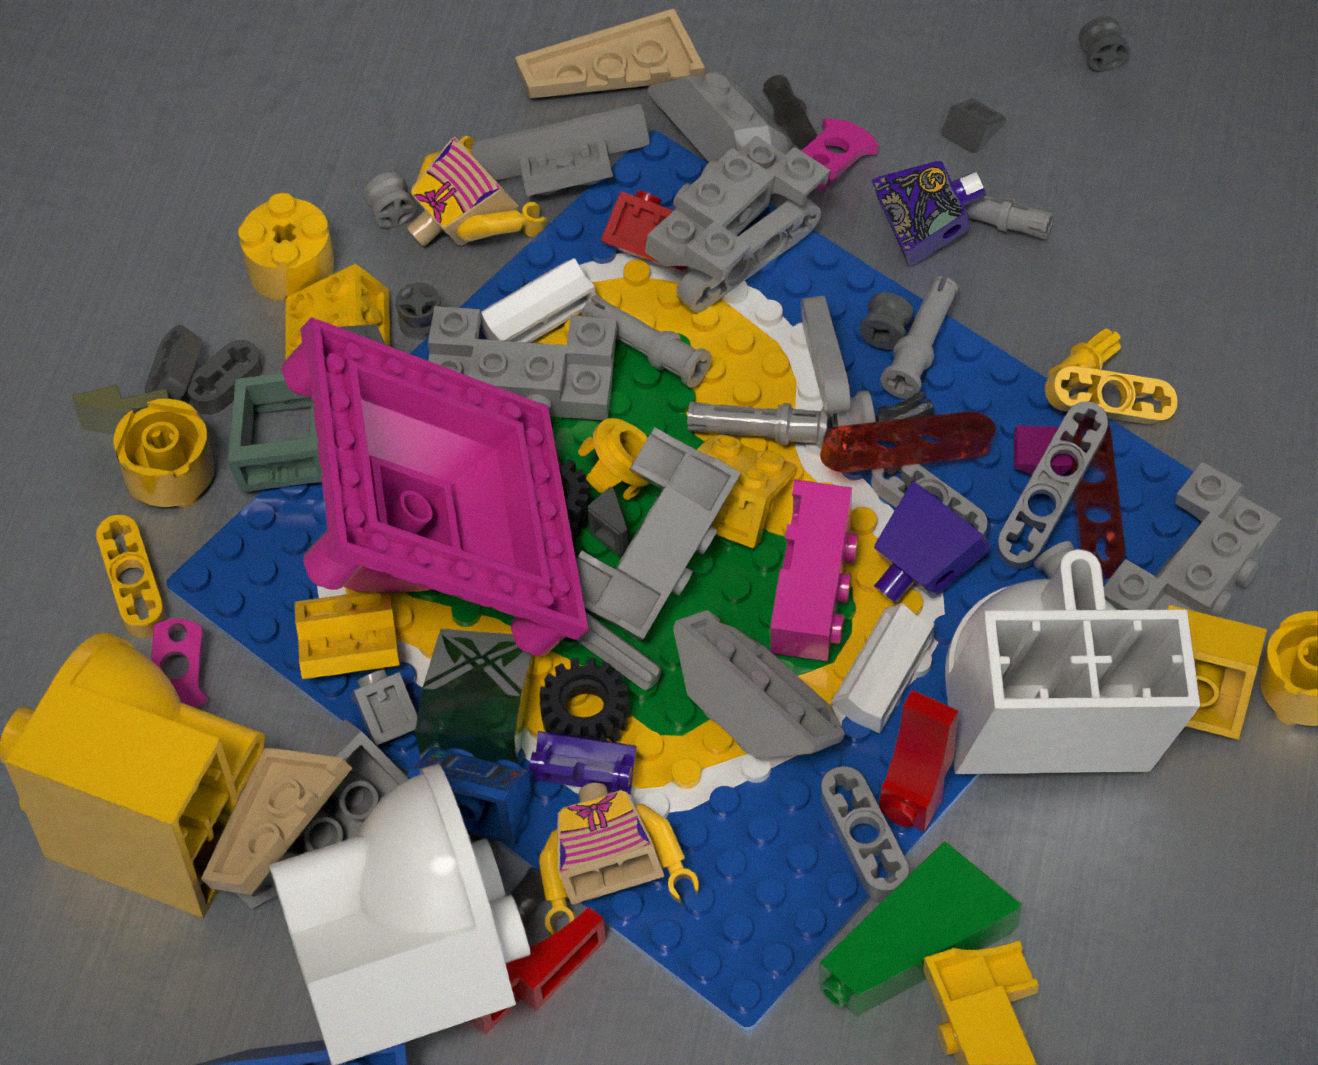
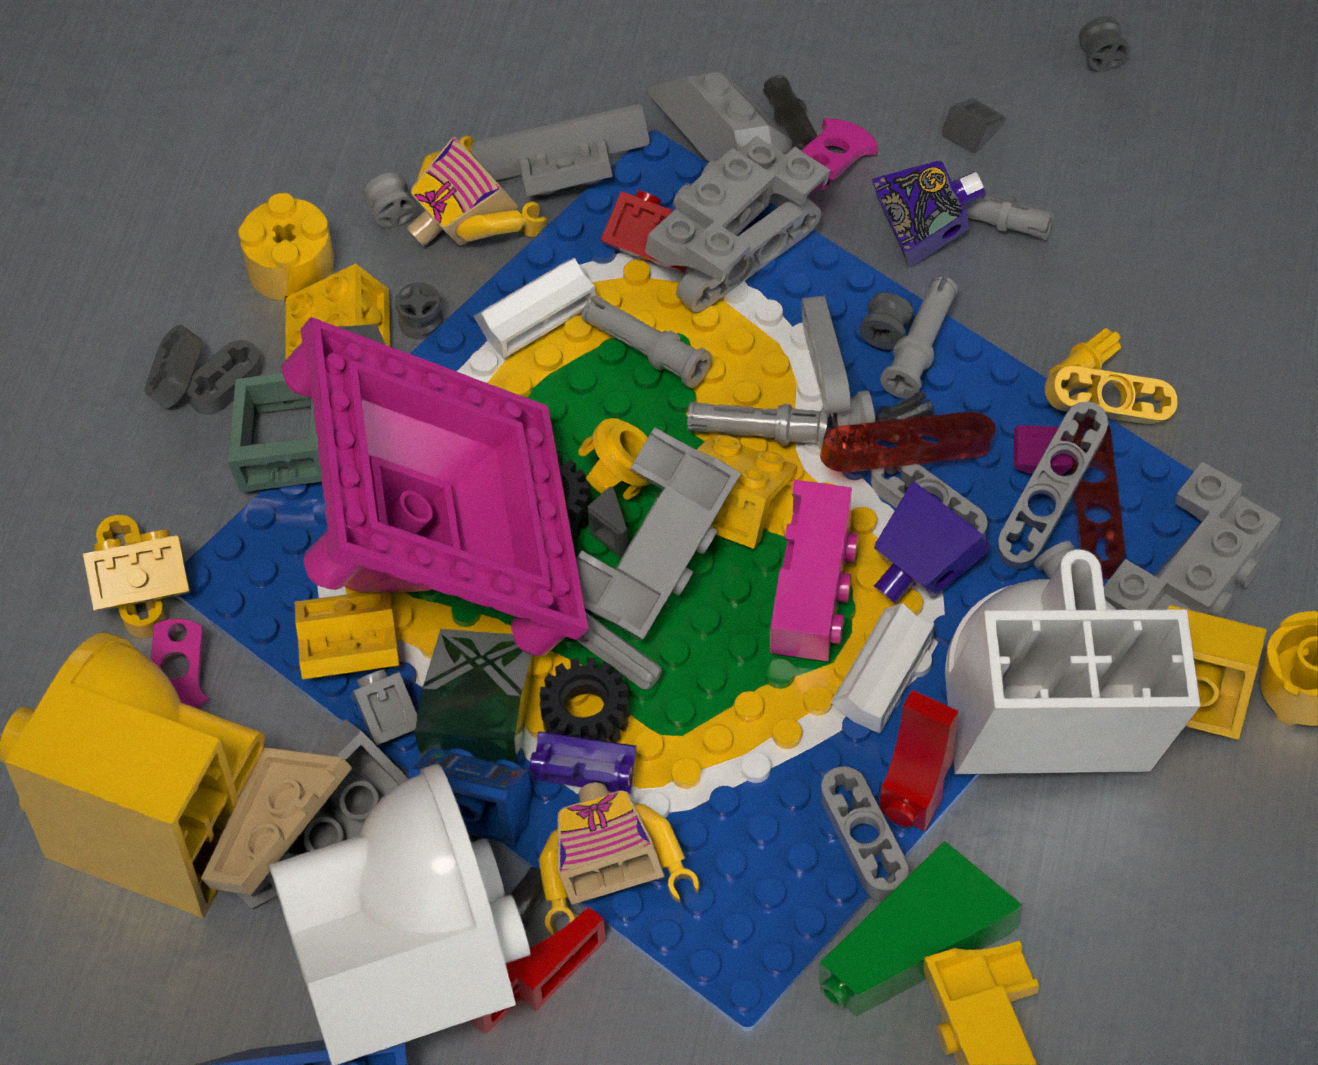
(104, 408): olive slope -> none
(136, 571): none -> yellow bracket
(164, 453): yellow brick -> none
(566, 378): light grey bracket -> none
(613, 58): tan wing -> none
(751, 691): light grey wedge -> none

